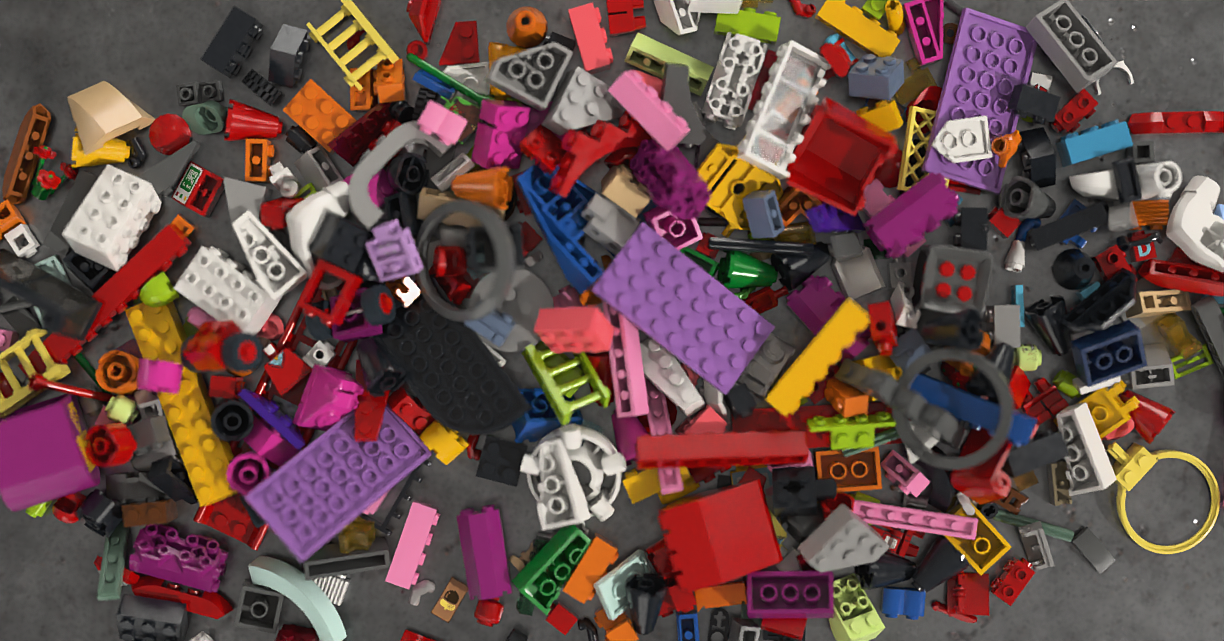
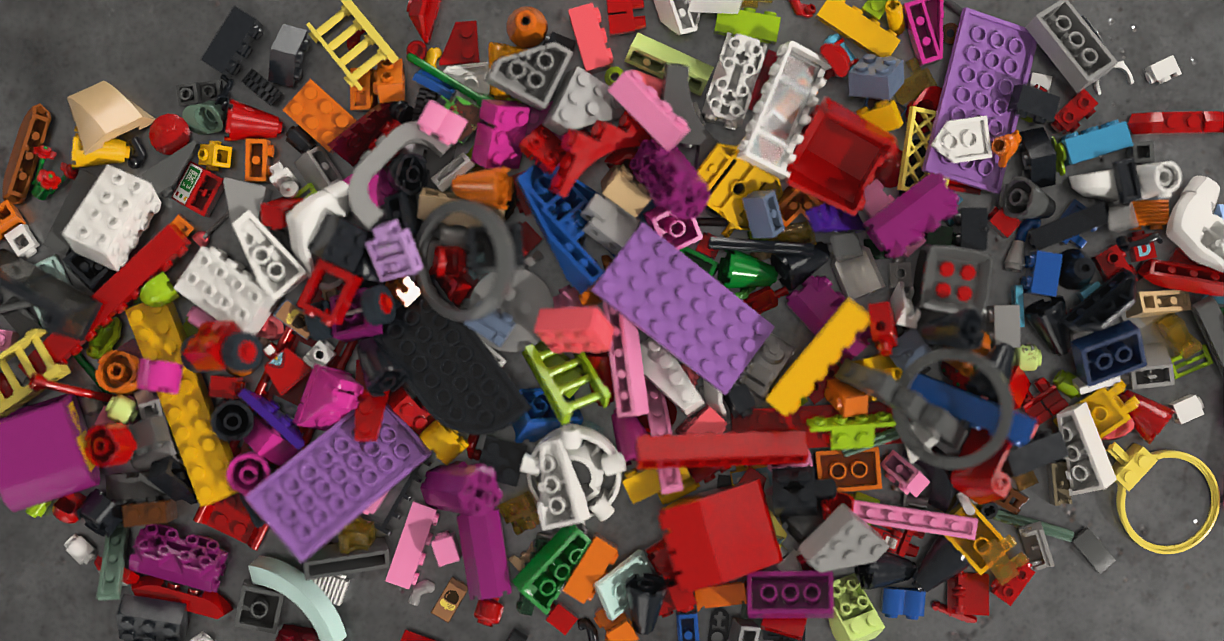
(80, 549): none -> white brick
(105, 340): none -> lime arm
(202, 238): none -> hinge
(214, 155): none -> yellow brick
(222, 98): none -> black piece
(292, 317): none -> tile
(432, 55): none -> yellow arm
(446, 548): none -> bright pink brick
(461, 488): none -> magenta brick
(519, 507): none -> clear yellow plate
(613, 70): none -> lime brick
(941, 236): none -> dark green brick
(998, 561): none -> clear yellow plate
(1041, 273): none -> blue brick
(1060, 156): none -> lime plate
(1162, 70): none -> white brick
(1186, 408): none -> white brick

